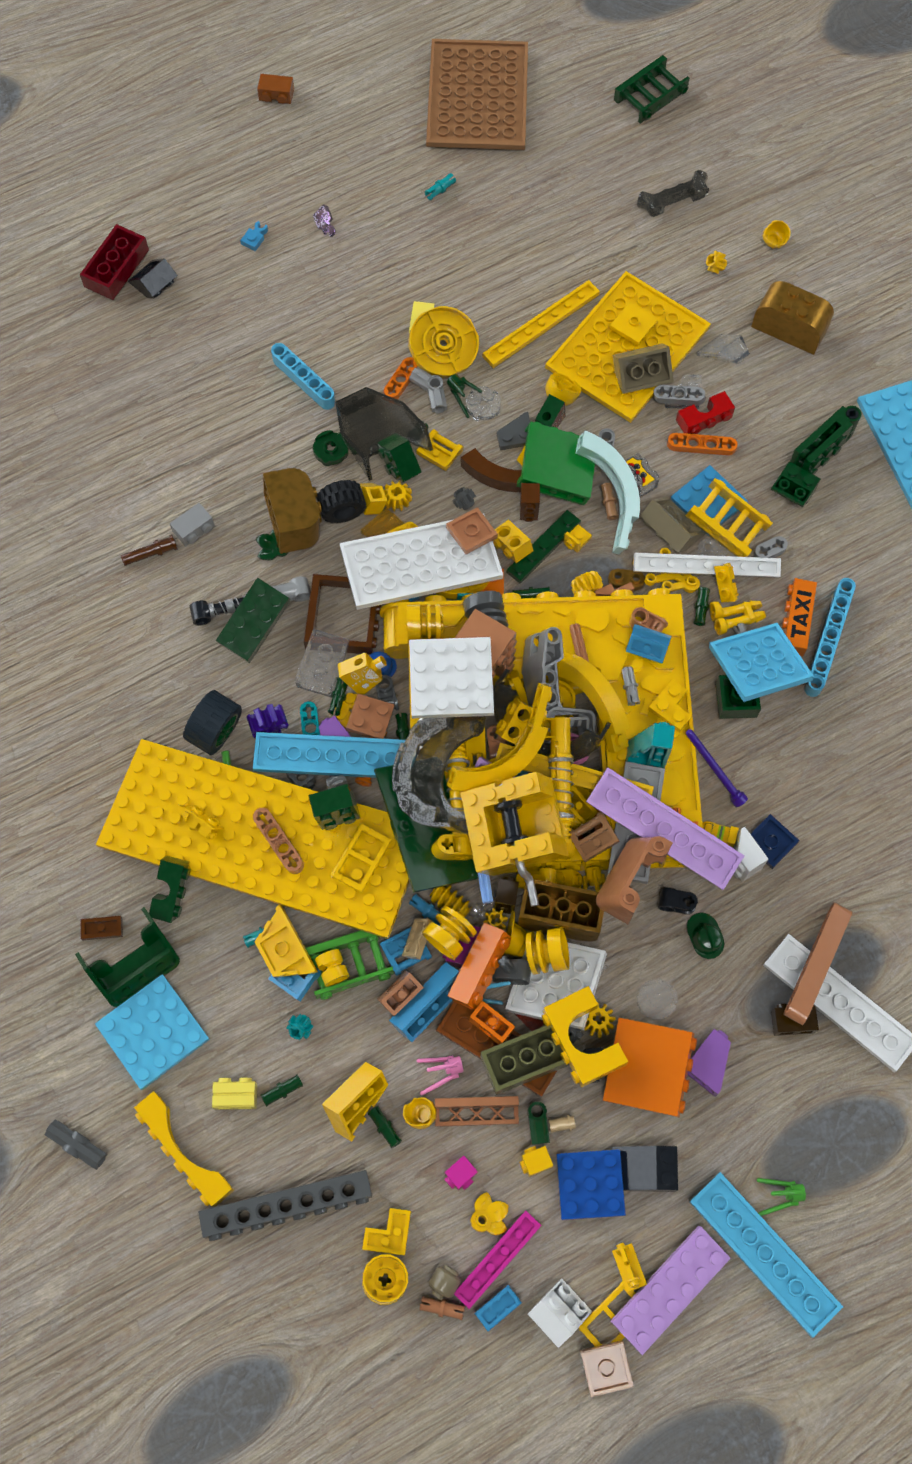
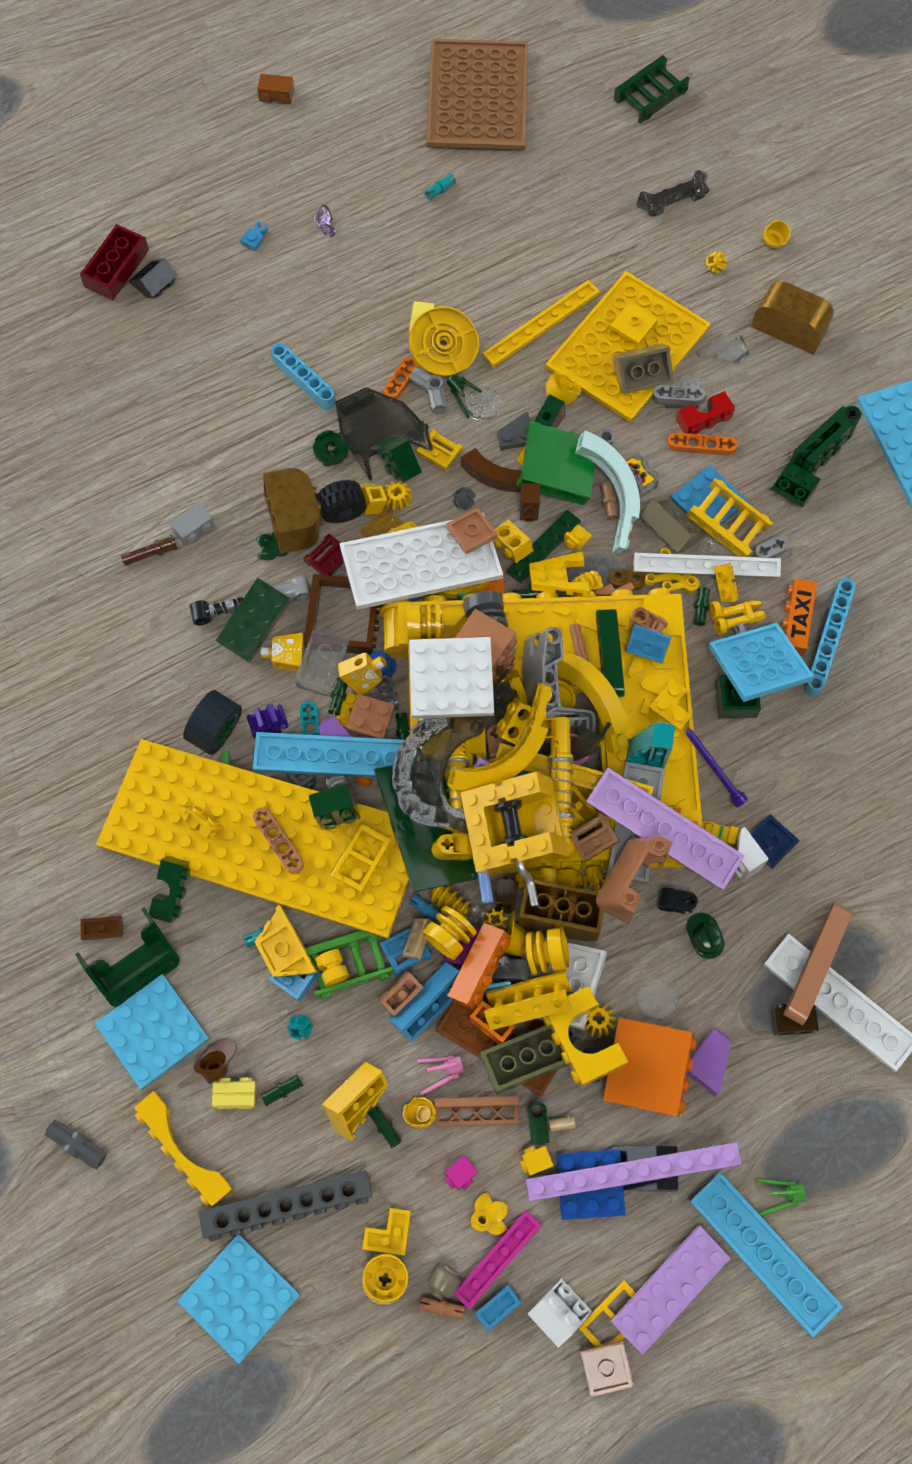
(215, 1060): none -> reddish brown piece
(238, 1298): none -> medium azure plate
(285, 652): none -> yellow torso
(330, 560): none -> dark red plate
(528, 1000): none -> yellow fence
(552, 575): none -> yellow wing
(610, 649): none -> dark green beam
(629, 1267): yellow hinge -> none
(630, 686): light grey axle -> none
(633, 1172): none -> lavender plate

